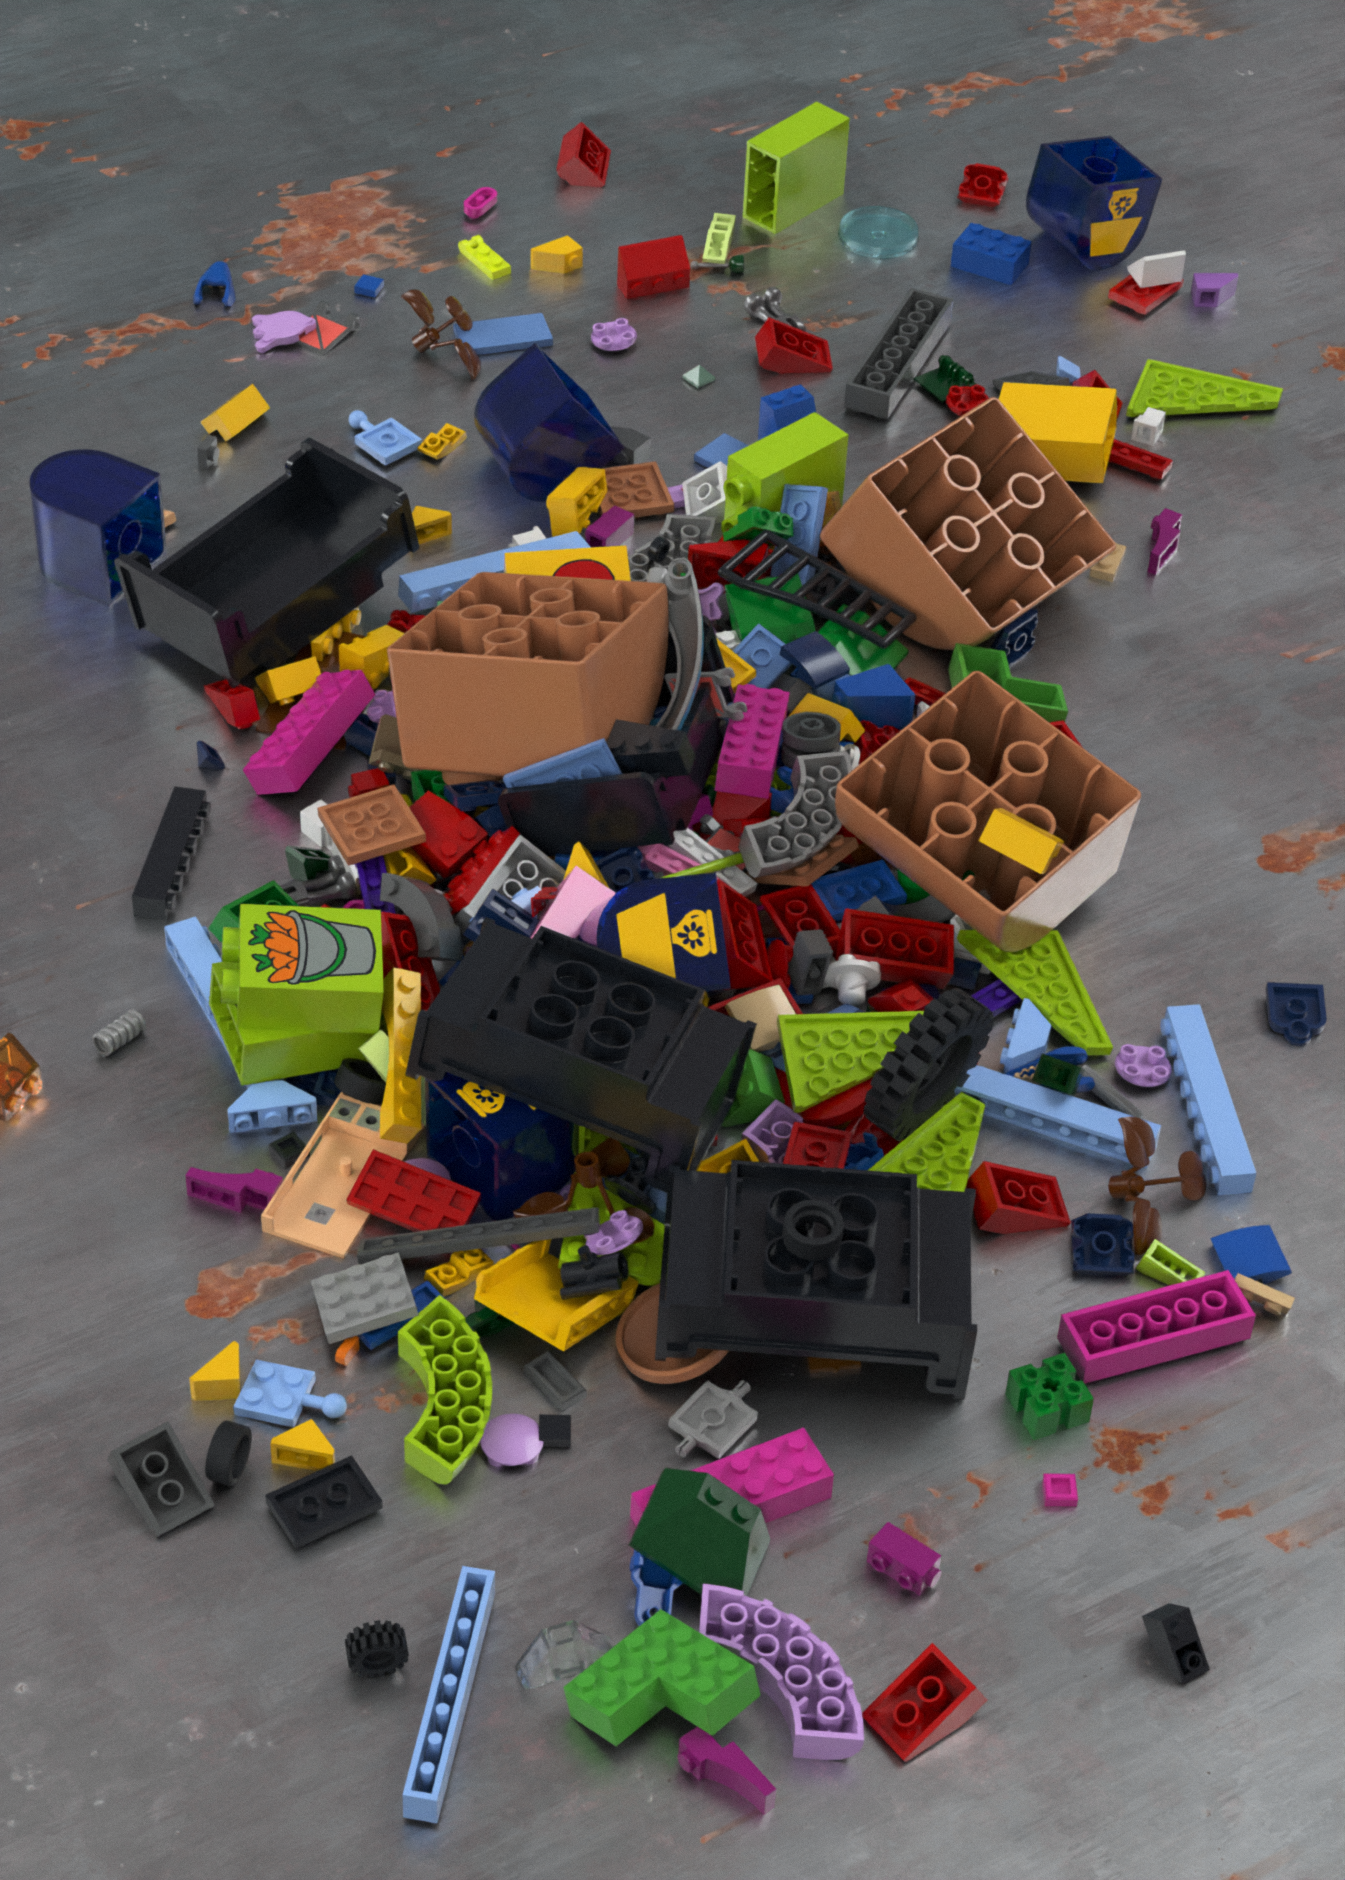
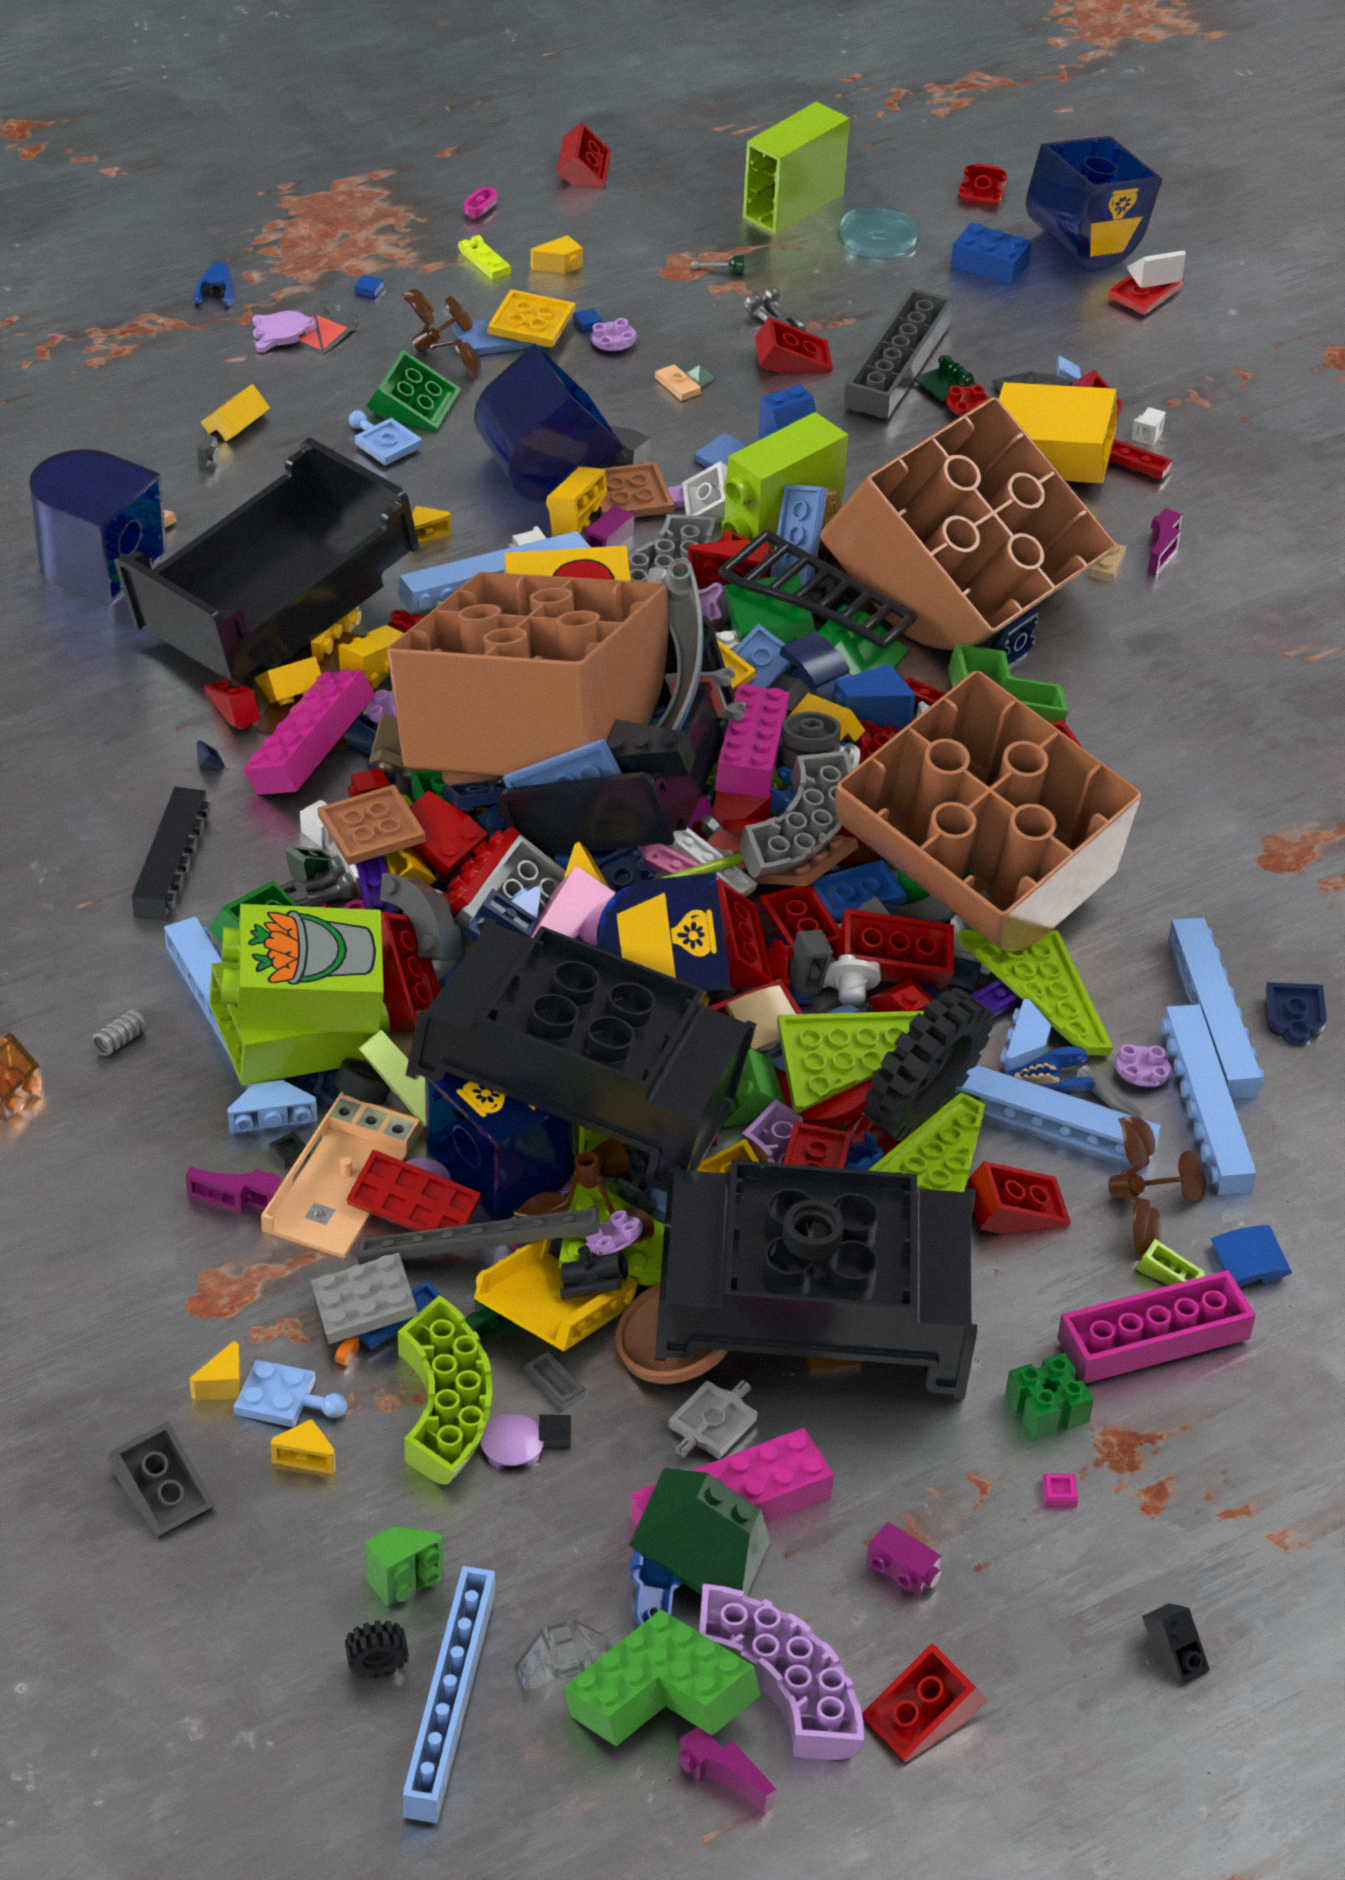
(228, 1453): black tyre -> none
(323, 1501): black plate -> none
(402, 1096): yellow arch -> none
(403, 1562): none -> bright green slope
(413, 394): none -> green slope
(443, 442): yellow slope -> none
(459, 1271): yellow slope -> none
(531, 318): none -> yellow plate
(541, 897): red piece -> none
(586, 319): none -> blue tile
(653, 267): red slope -> none
(658, 549): black tile -> none
(677, 382): none -> light nougat plate
(719, 238): yellowish green slope -> none
(755, 521): green plate -> none
(1020, 840): yellow piece -> none
(1058, 1074): dark green slope -> none
(1102, 1245): dark blue slope -> none
(1192, 391): lime wing -> none
(1208, 986): none -> light blue brick
(1213, 288): medium lavender slope -> none
(1272, 1299): tan plate -> none

